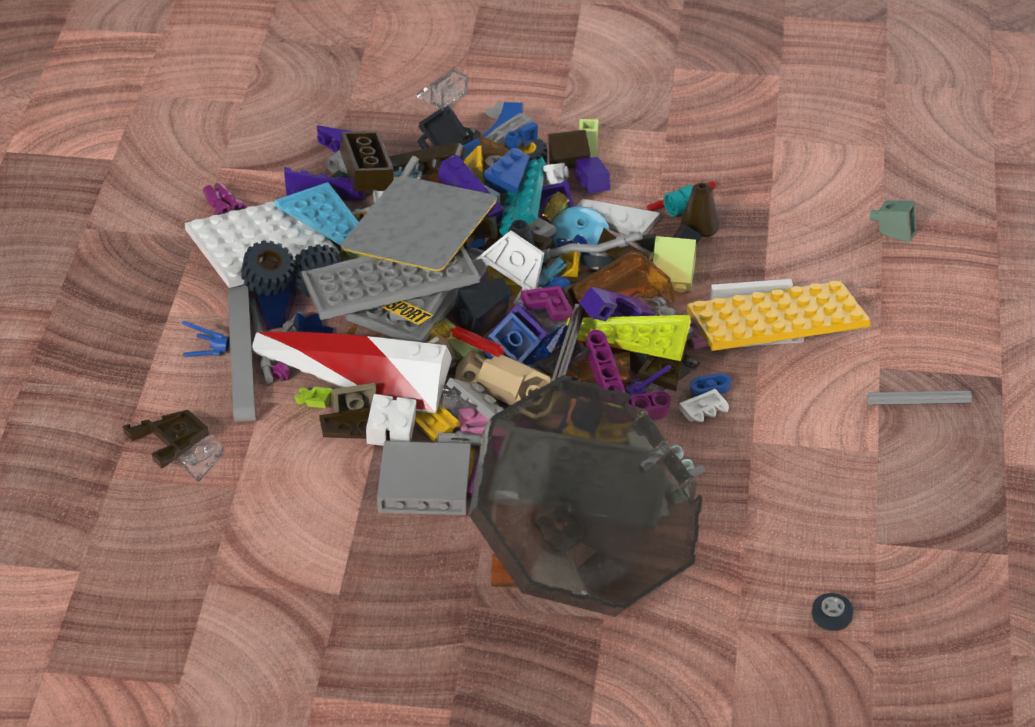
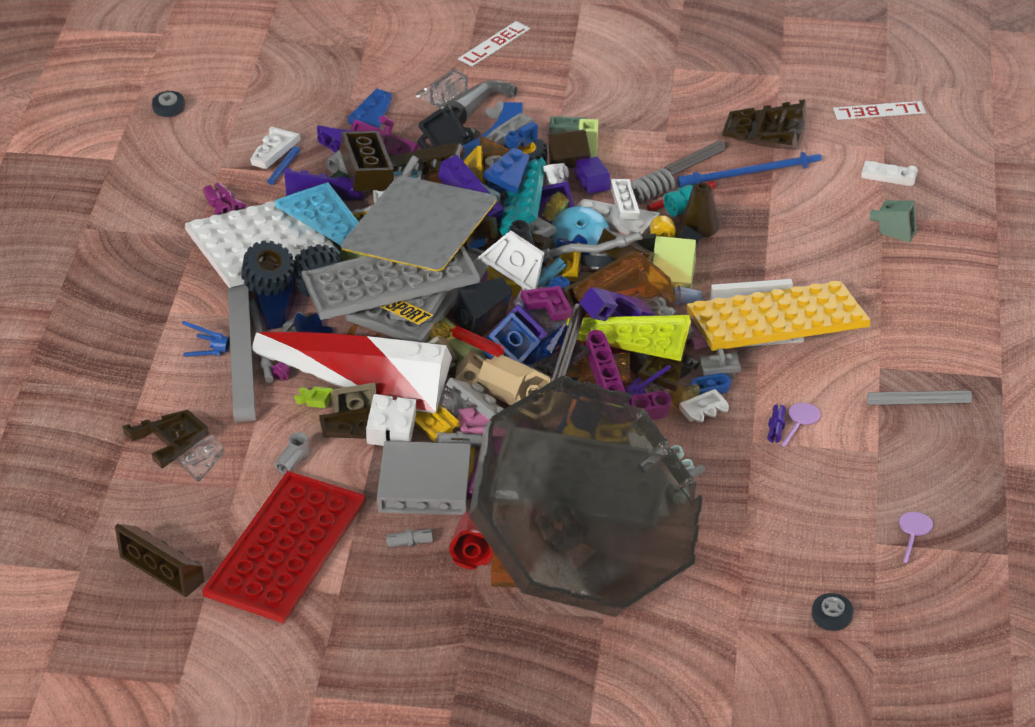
(159, 559): none -> dark brown slope
(168, 103): none -> black wheel
(274, 147): none -> white wing
(284, 547): none -> red plate
(285, 163): none -> blue bar
(295, 452): none -> light grey piece
(372, 108): none -> blue wing
(393, 144): none -> magenta plate
(409, 538): none -> light grey pin
(468, 545): none -> red cone
(470, 100): none -> dark grey animal
(493, 43): none -> white sticker
(564, 124): none -> sand green plate
(624, 199): none -> white plate
(652, 185): none -> light grey piece
(663, 227): none -> yellow head
(683, 394): none -> clear yellow panel
(686, 295): none -> sand blue cone
(696, 157): none -> axle
(696, 177): none -> blue bar
(720, 363): none -> light grey hips
(768, 127): none -> dark brown wedge
(776, 423): none -> dark purple pin
(802, 414): none -> lavender piece
(879, 110): none -> white sticker
(889, 173): none -> white plate
(916, 525): none -> lavender piece

